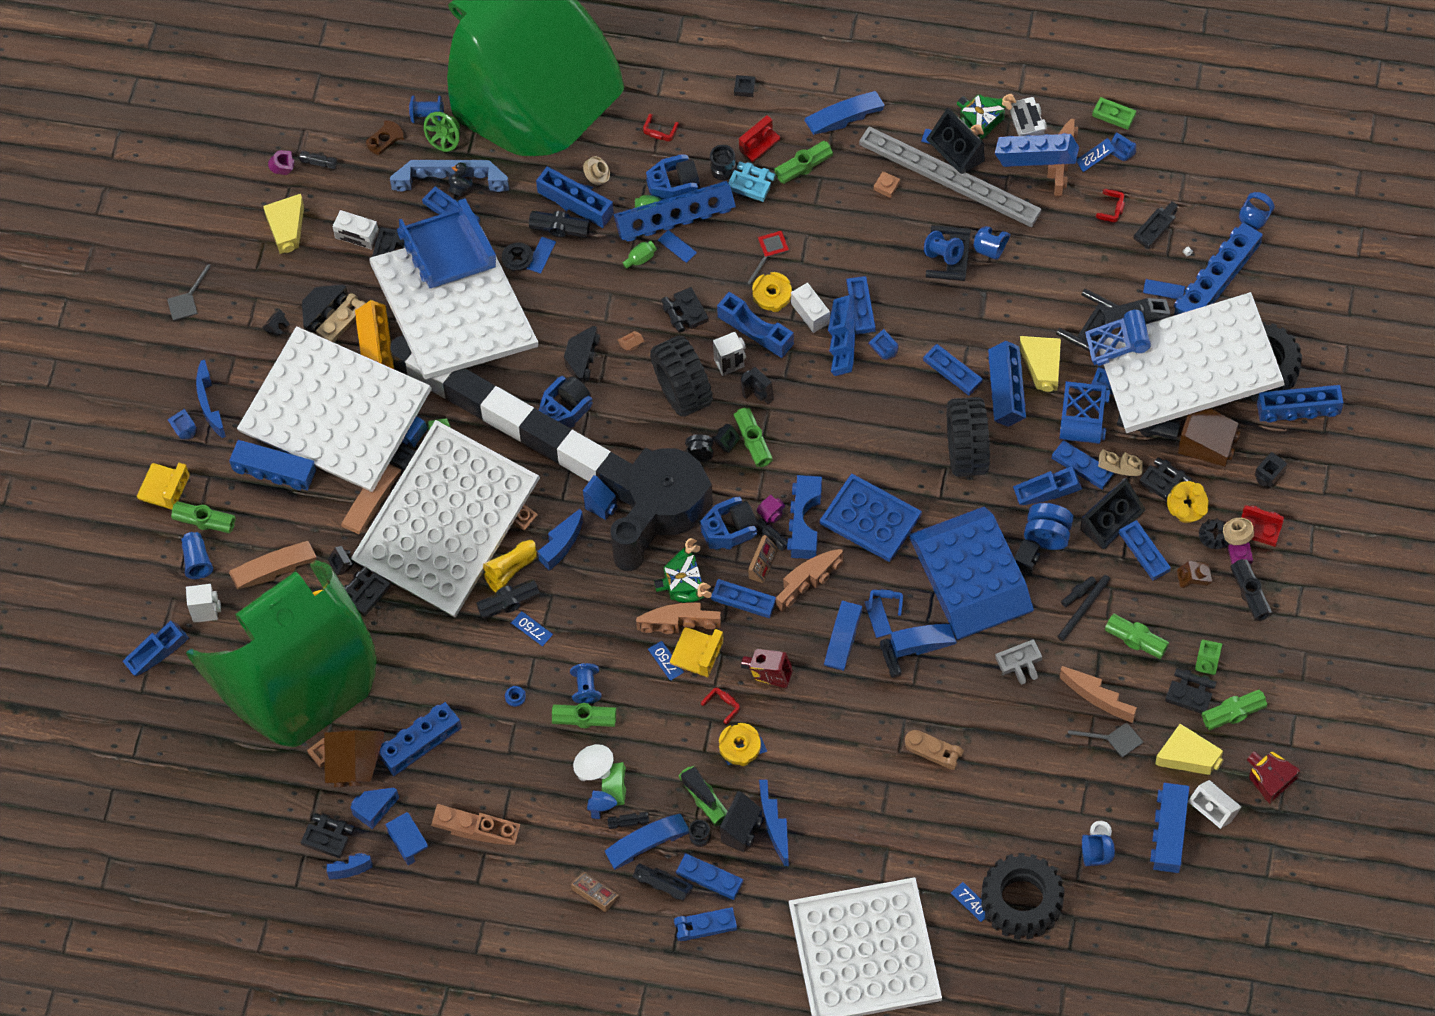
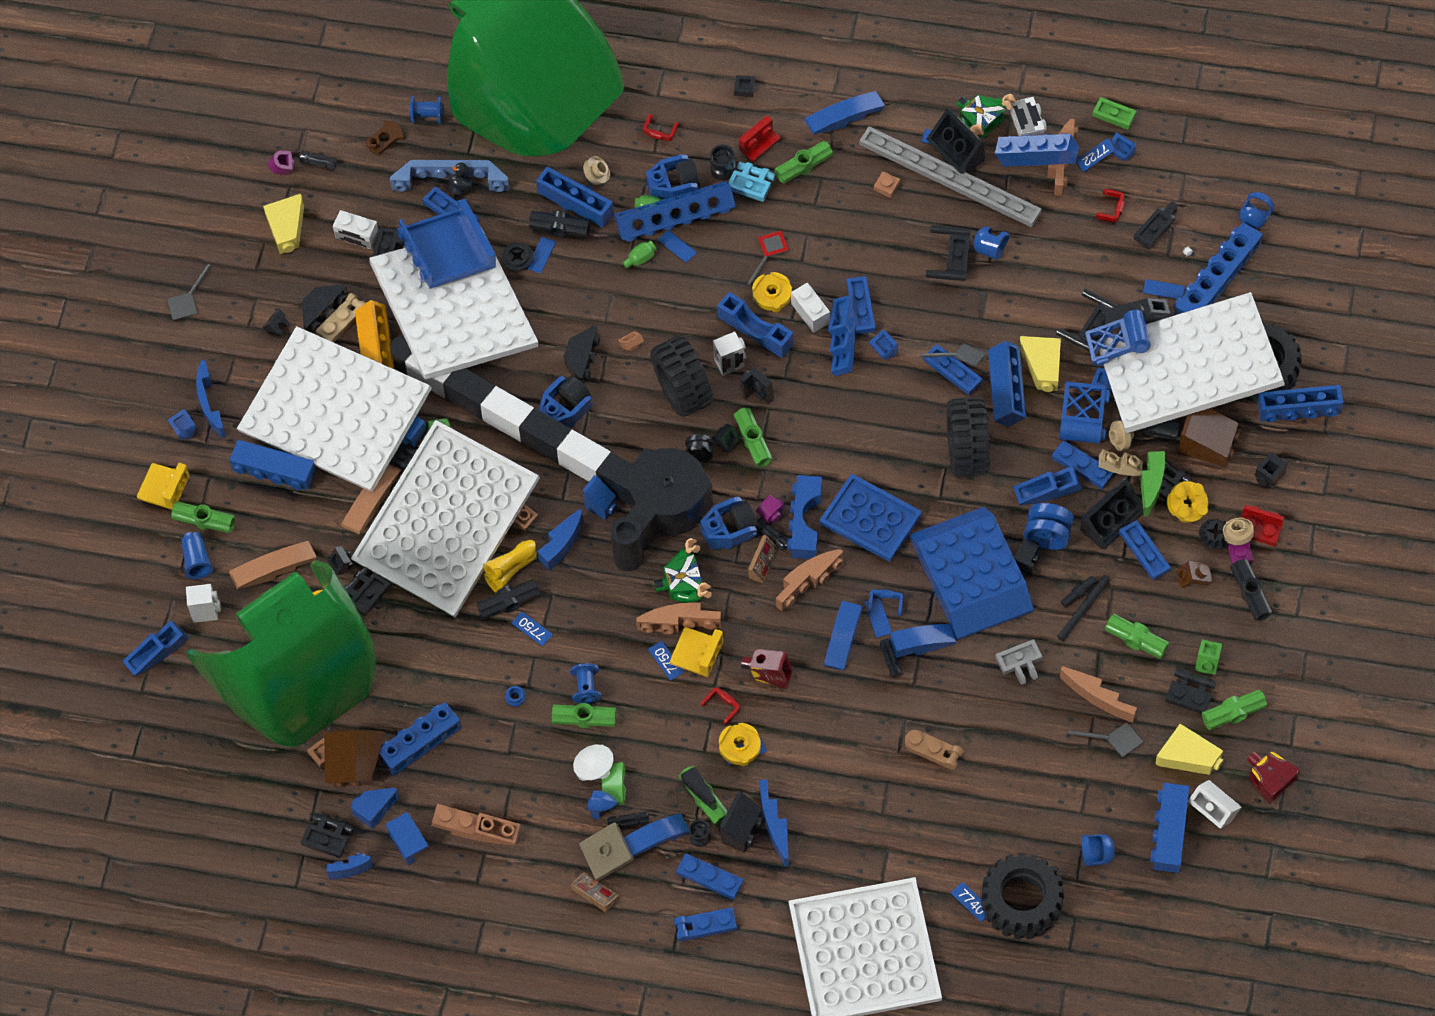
(444, 129): bright green wheel -> none
(606, 851): none -> dark tan plate
(663, 881): black hinge -> none
(689, 306): black plate -> none
(743, 598): blue plate -> none
(950, 250): blue hose -> none
(965, 353): none -> dark grey piece
(1100, 827): white tile -> none
(1119, 437): none -> tan plate
(1152, 480): none -> bright green slope

